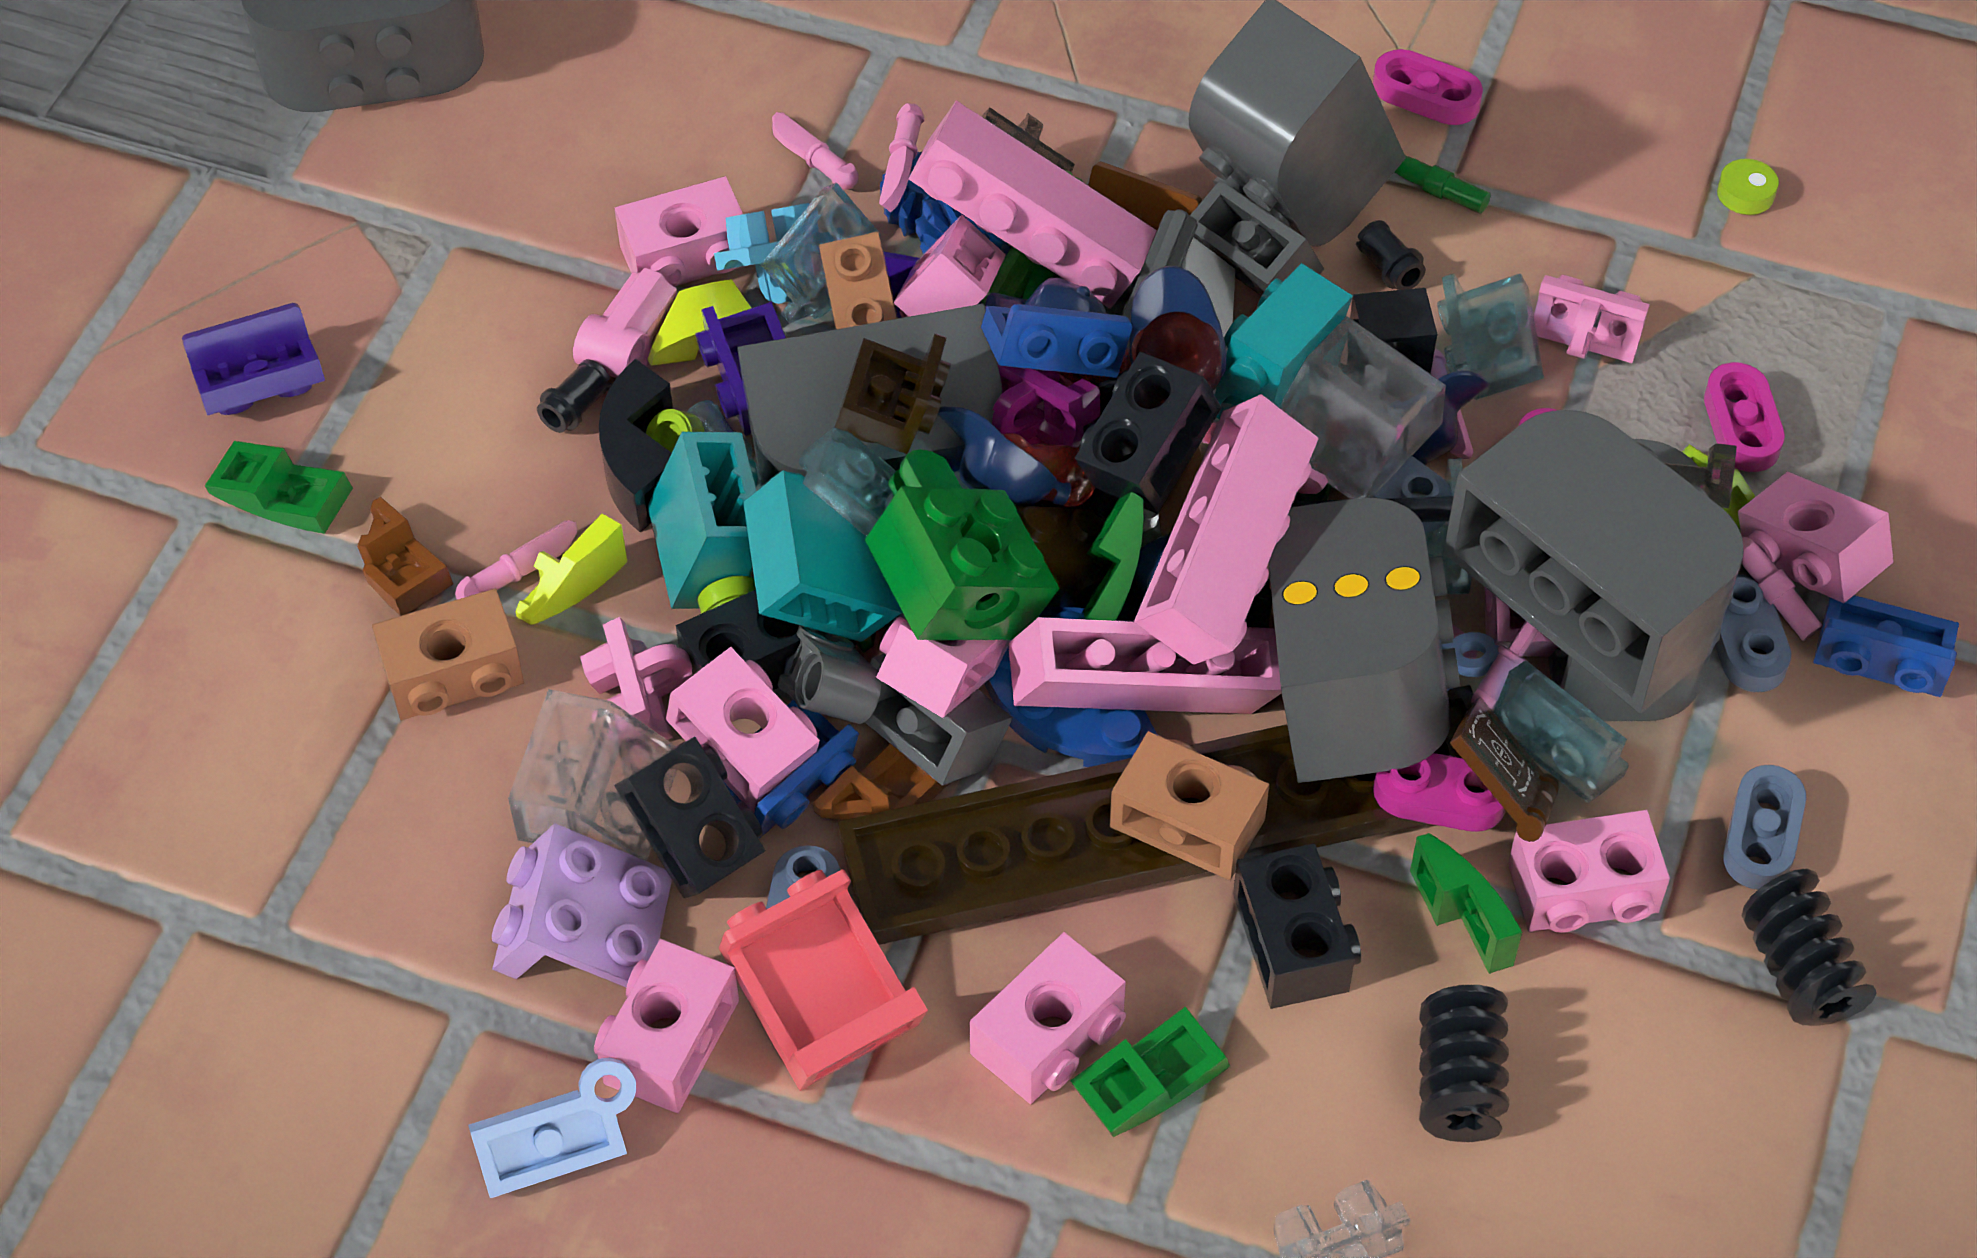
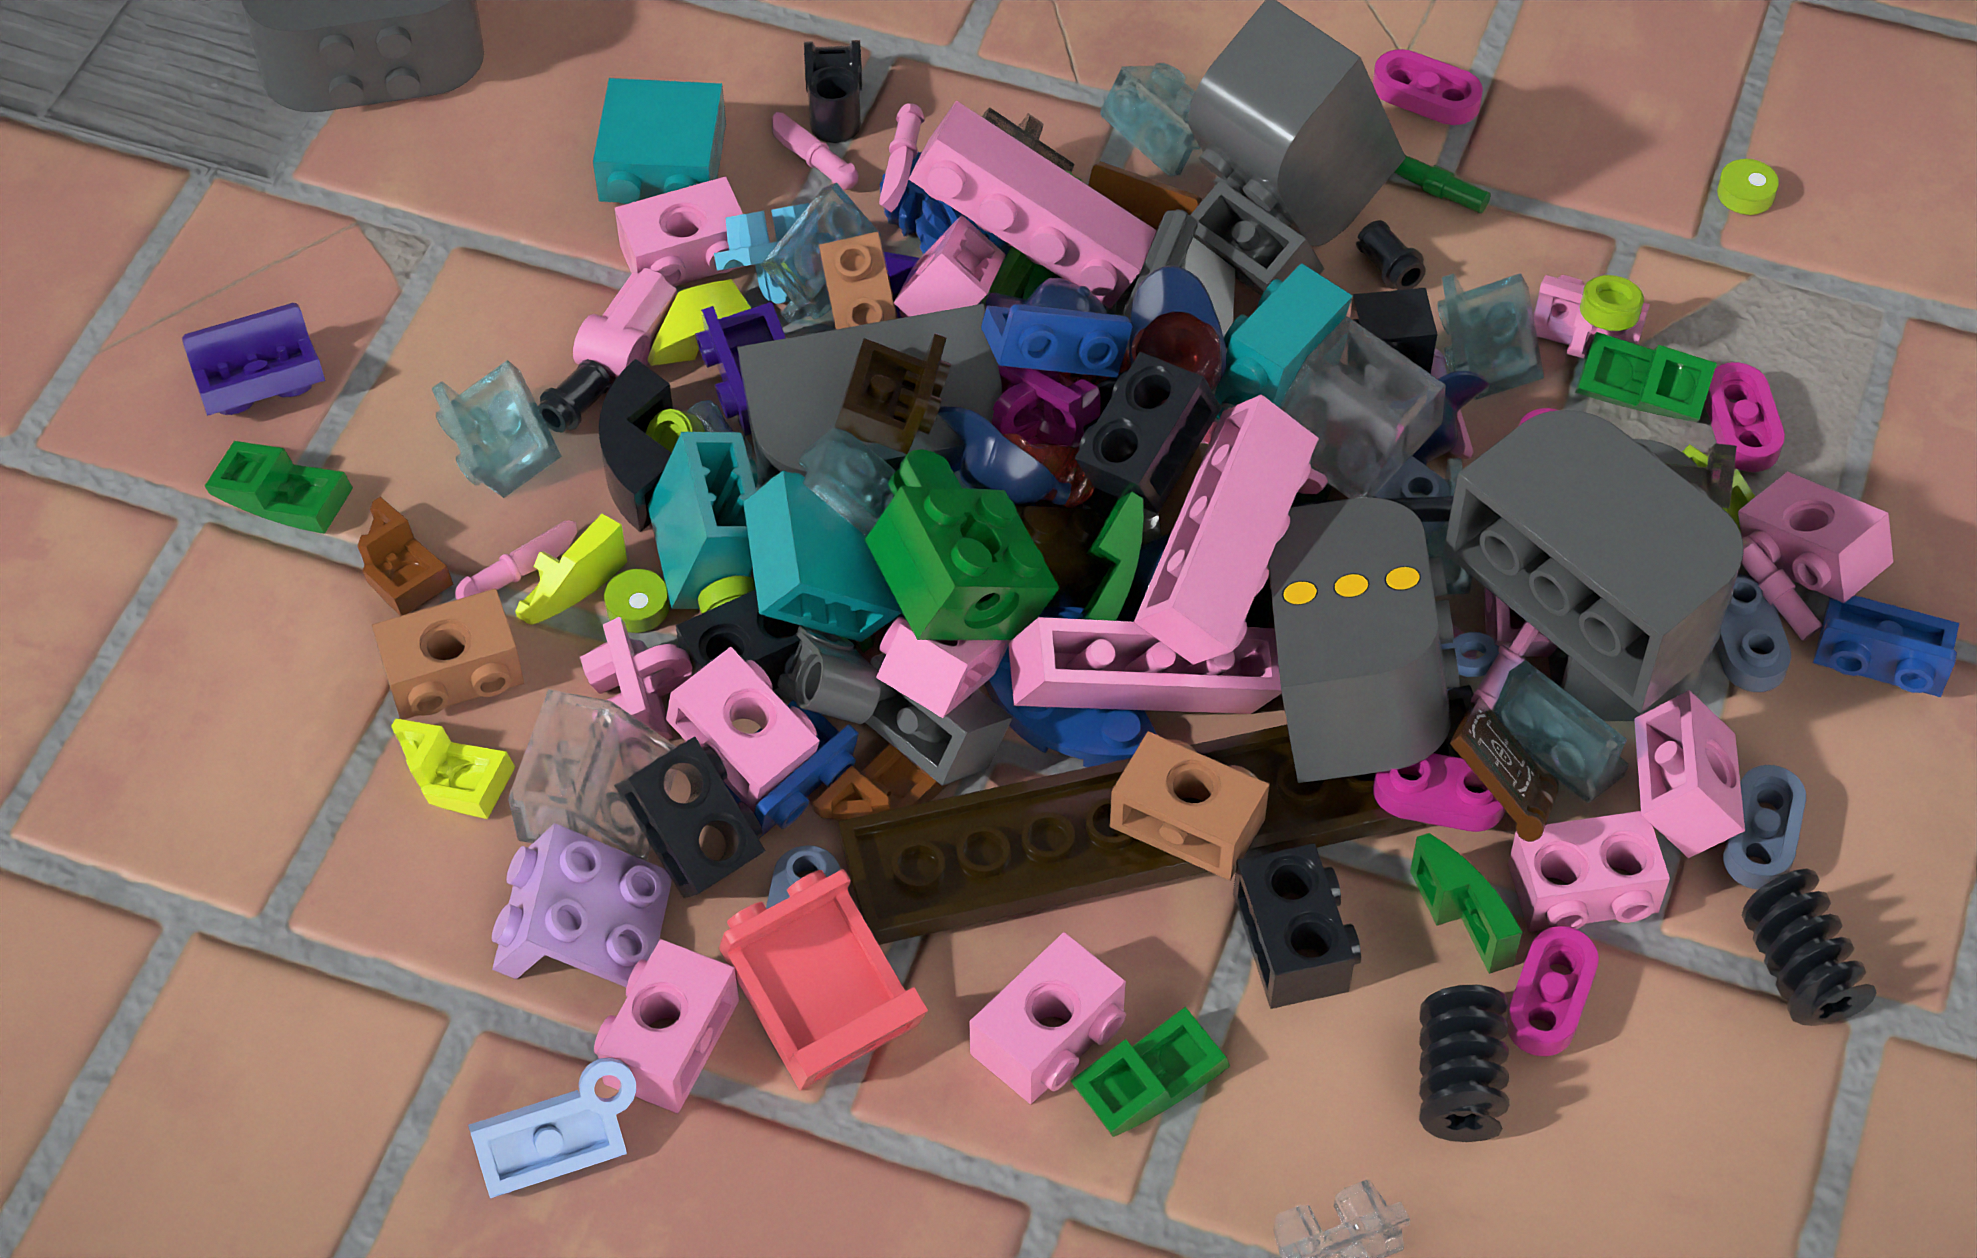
(452, 773): none -> neon yellow slope
(497, 430): none -> clear light blue bracket
(638, 599): none -> lime tile
(657, 138): none -> teal brick
(834, 90): none -> black piece
(1152, 113): none -> clear light blue bracket
(1550, 995): none -> dark pink plate
(1611, 303): none -> lime tile
(1645, 378): none -> green slope
(1689, 774): none -> bright pink brick

